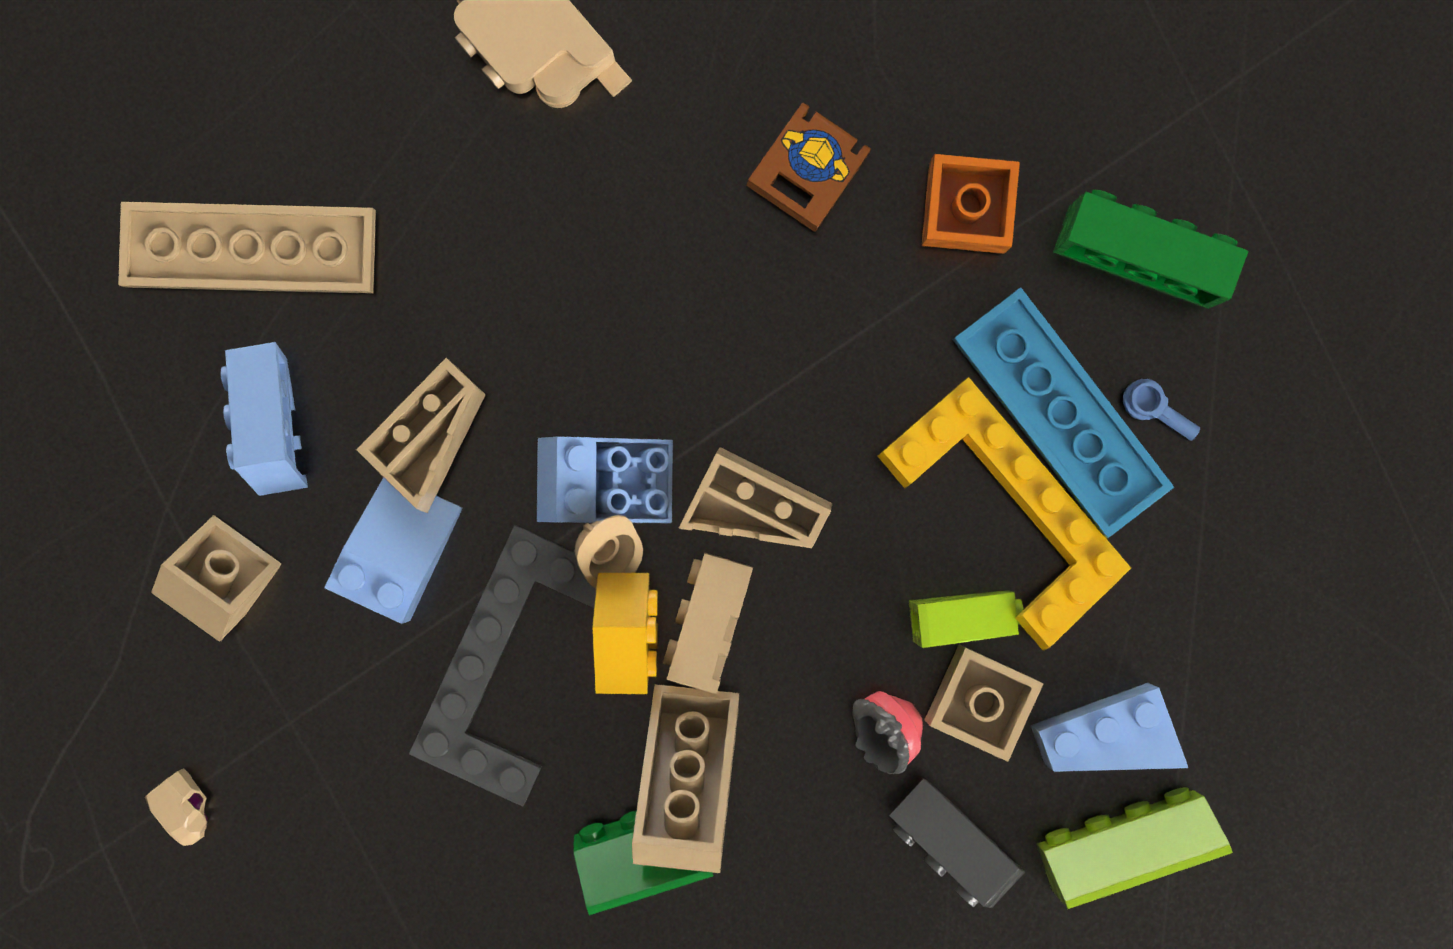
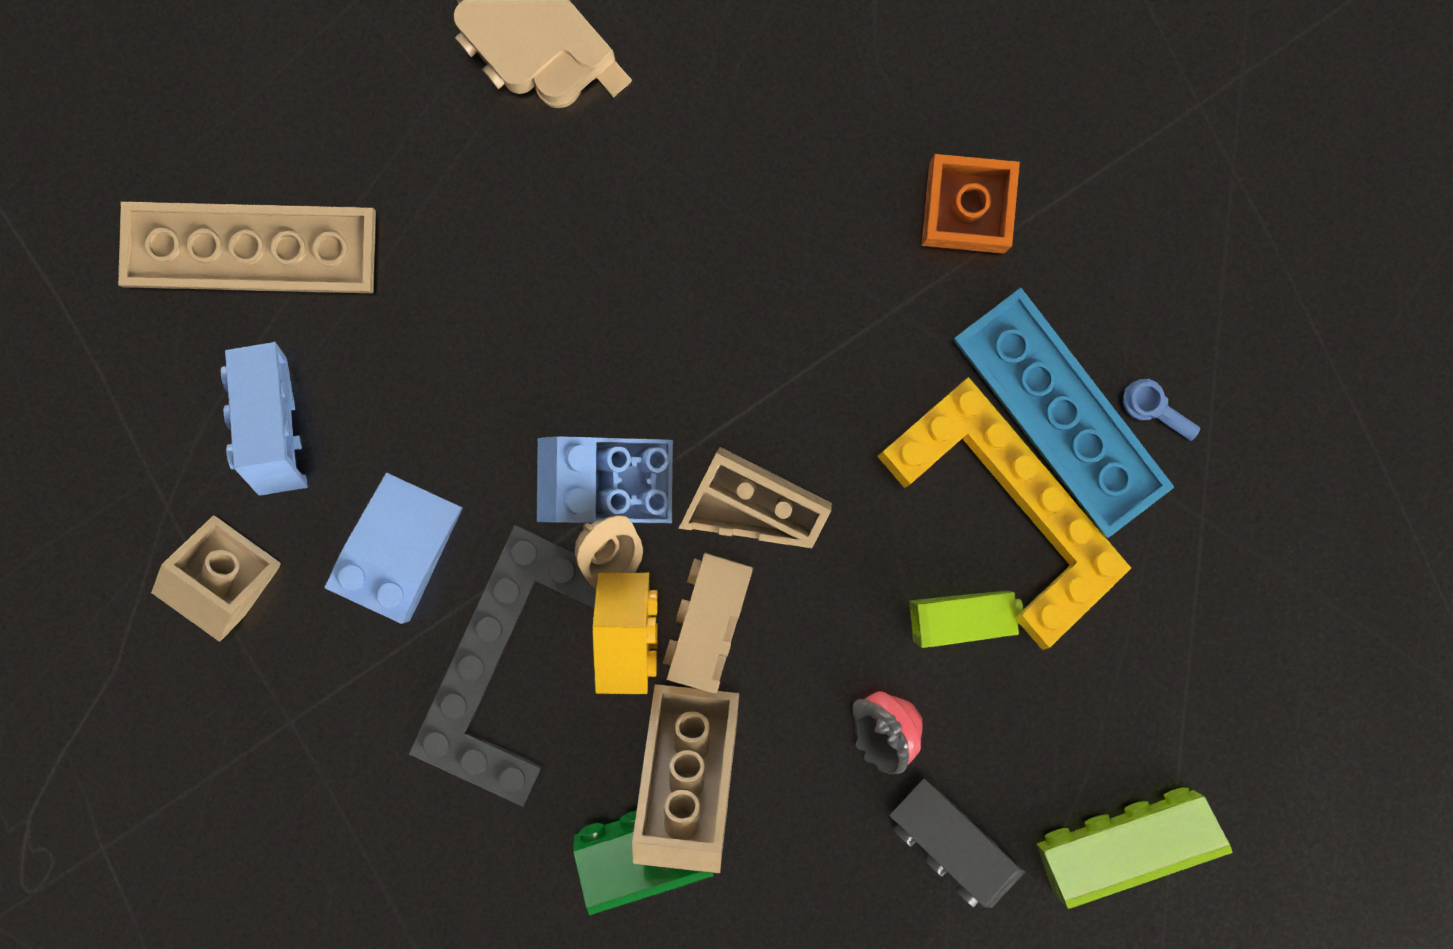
(179, 807): tan rock -> none
(424, 434): tan wedge -> none
(813, 158): dark orange container -> none
(983, 702): tan brick -> none
(1112, 734): light blue wedge -> none
(1151, 249): green brick -> none

